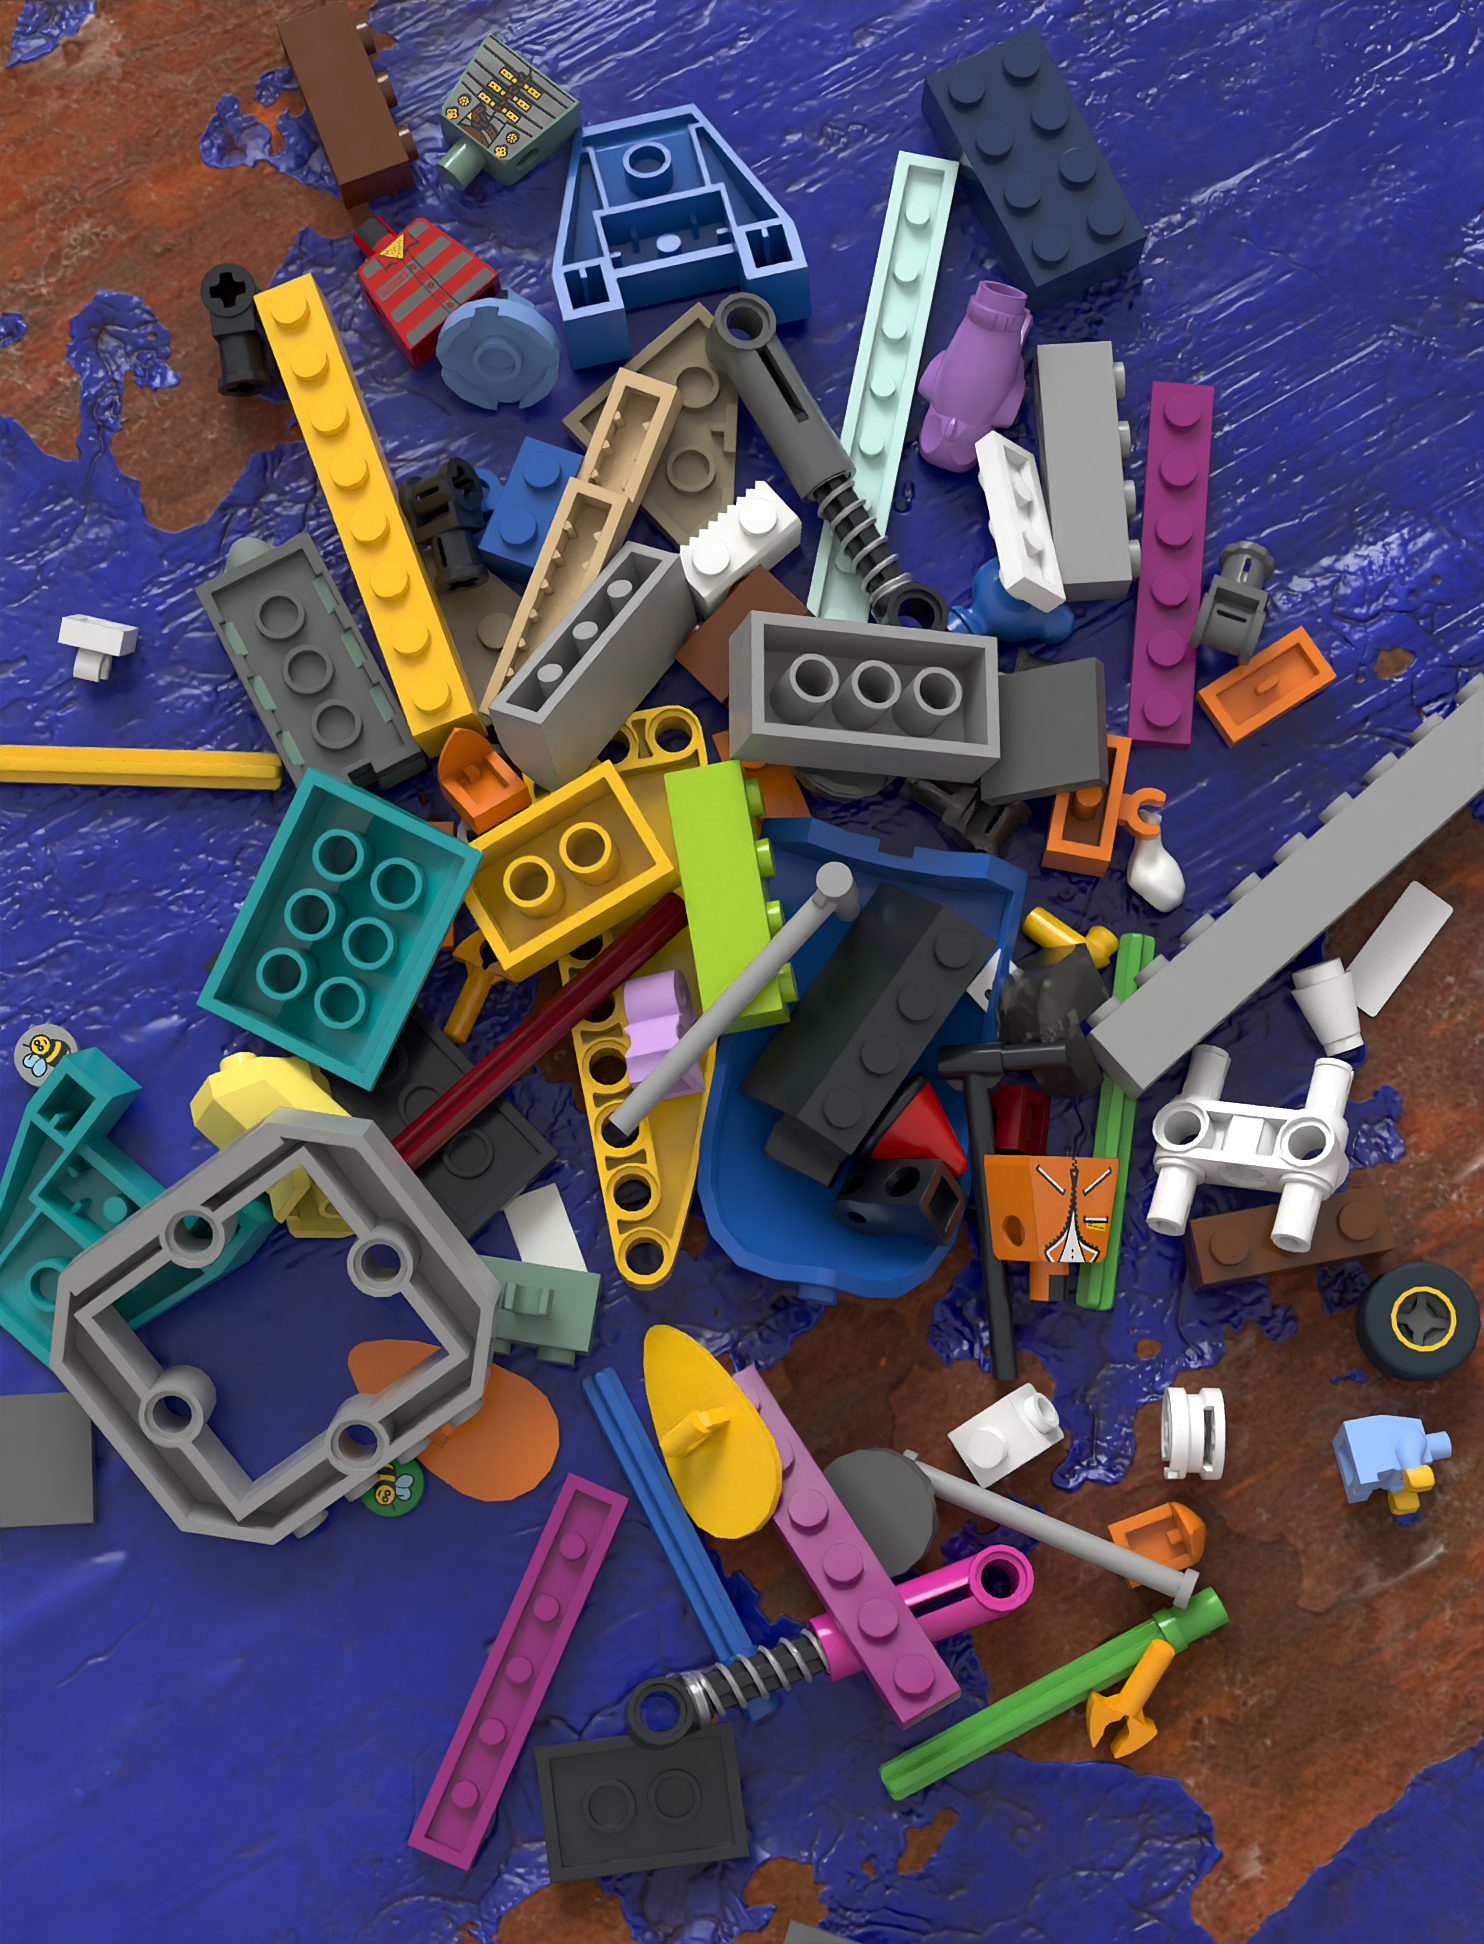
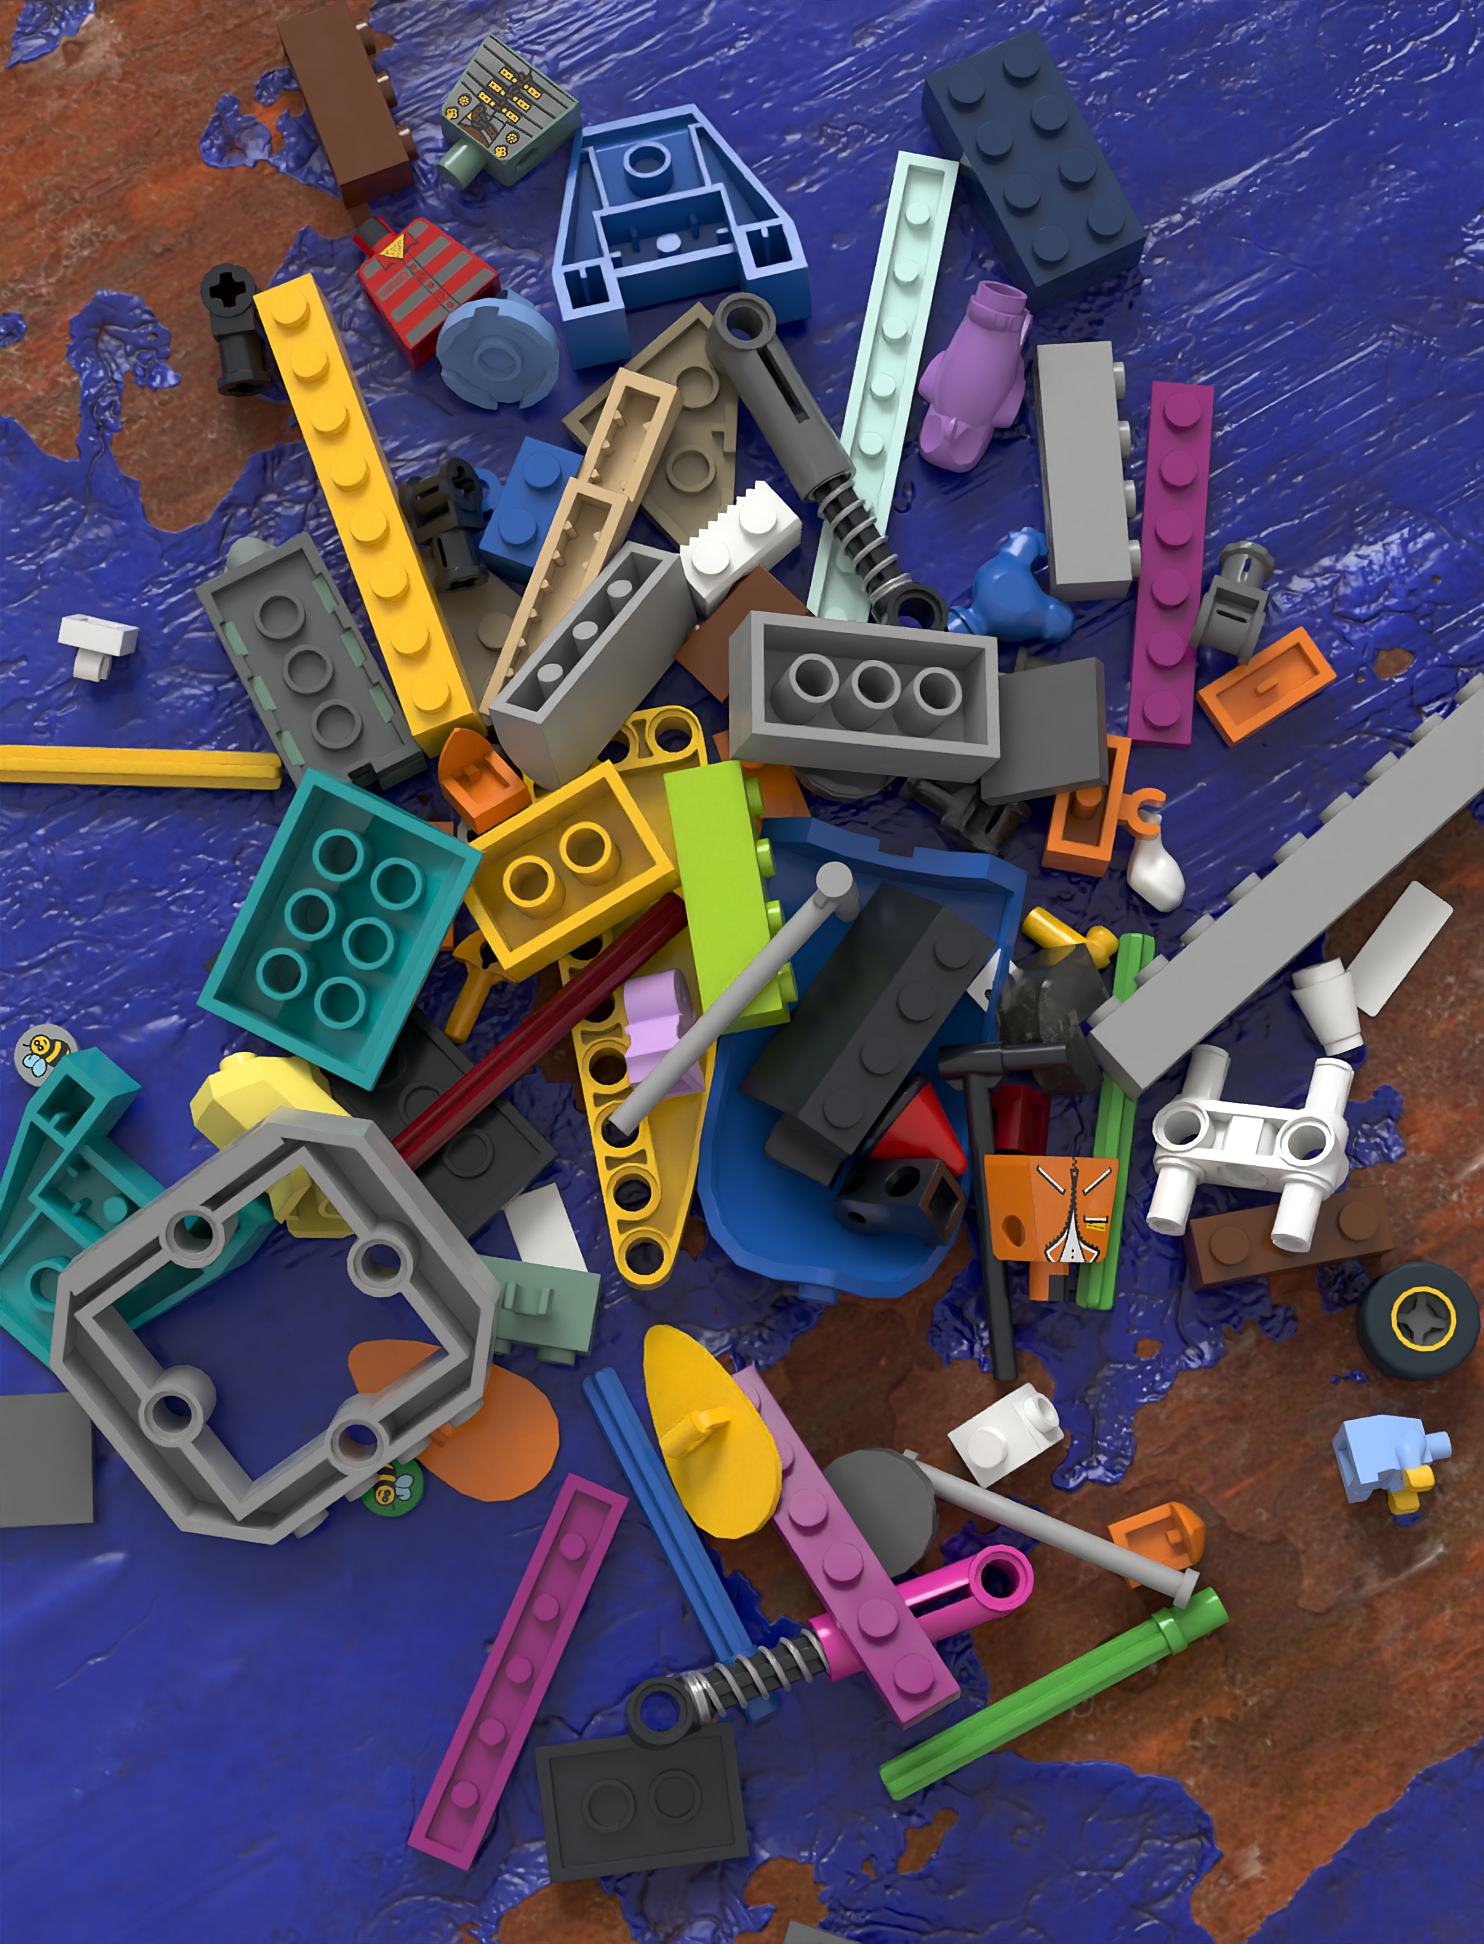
(1019, 522): white plate -> none
(1129, 1702): light orange bar -> none
(1193, 1433): white wheel -> none

